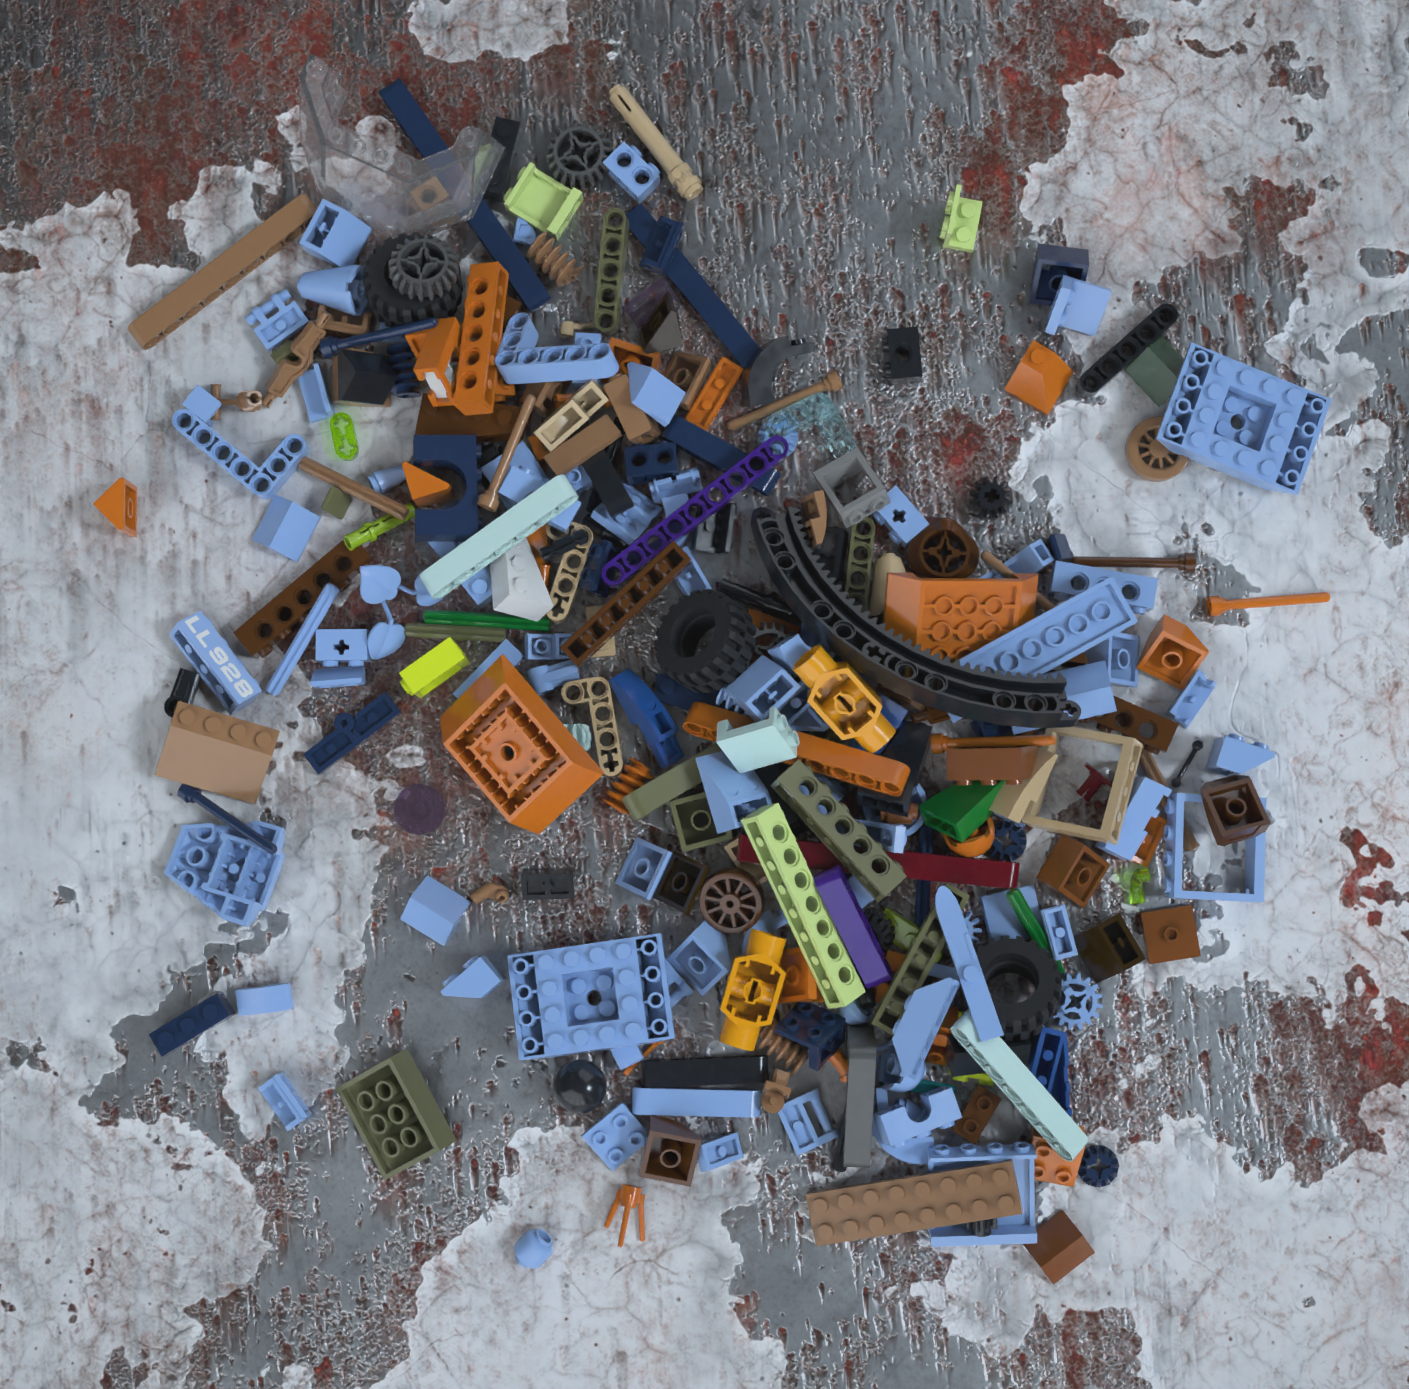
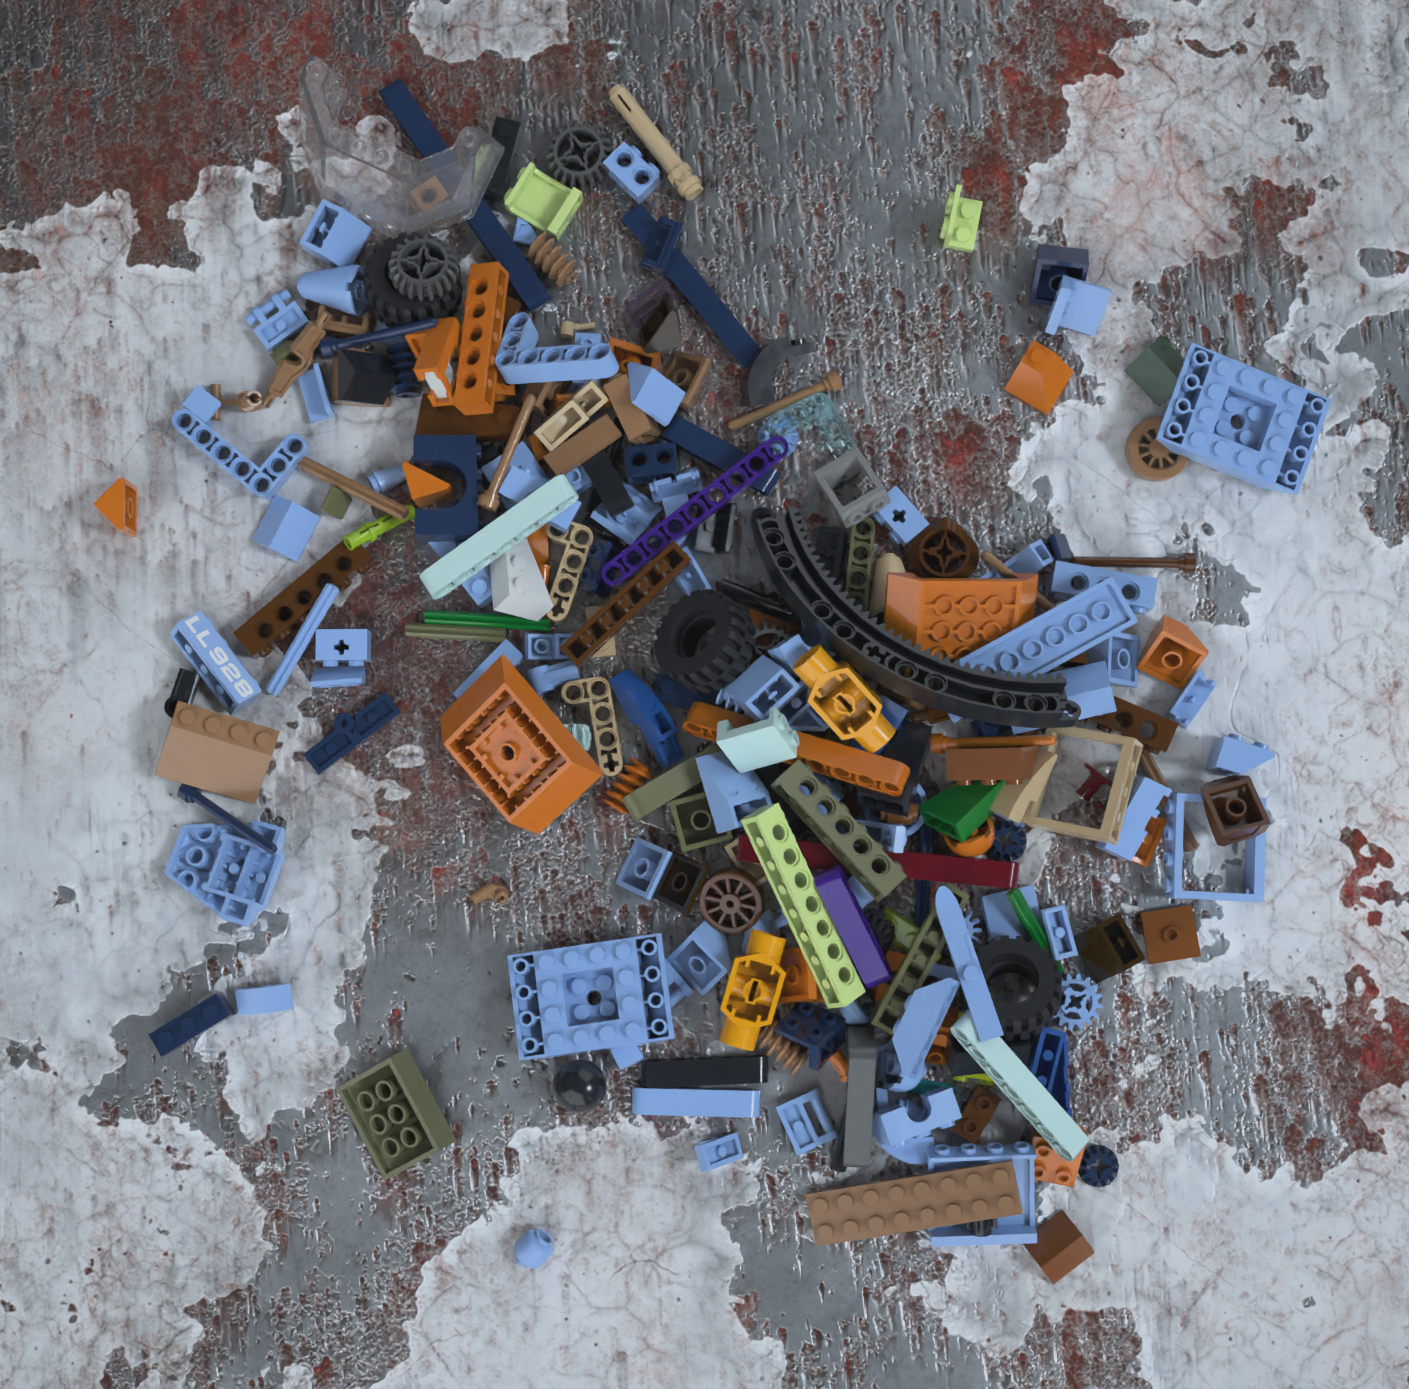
(223, 272): medium nougat beam -> none
(285, 1101): light blue hinge -> none
(338, 437): clear neon green beam -> none
(381, 584): light blue plant -> none
(419, 809): clear purple tile -> none
(433, 668): neon yellow window -> none
(435, 910): light blue slope -> none
(475, 981): light blue slope -> none
(548, 883): black hinge -> none
(563, 545): black axle -> none
(607, 260): olive beam -> none
(616, 1136): light blue hinge -> none
(629, 1197): orange plant -> none
(645, 1053): orange hinge -> none
(669, 1152): slope -> none
(714, 393): orange tile -> none
(775, 1092): medium nougat hips -> none
(815, 516): medium nougat slope -> none
(905, 340): black brick -> none
(997, 505): black gear -> none
(1073, 870): dark orange slope -> none
(1135, 342): black beam -> none
(1136, 885): clear neon green arm -> none
(1196, 745): black hinge -> none
(1217, 605): orange piece -> none

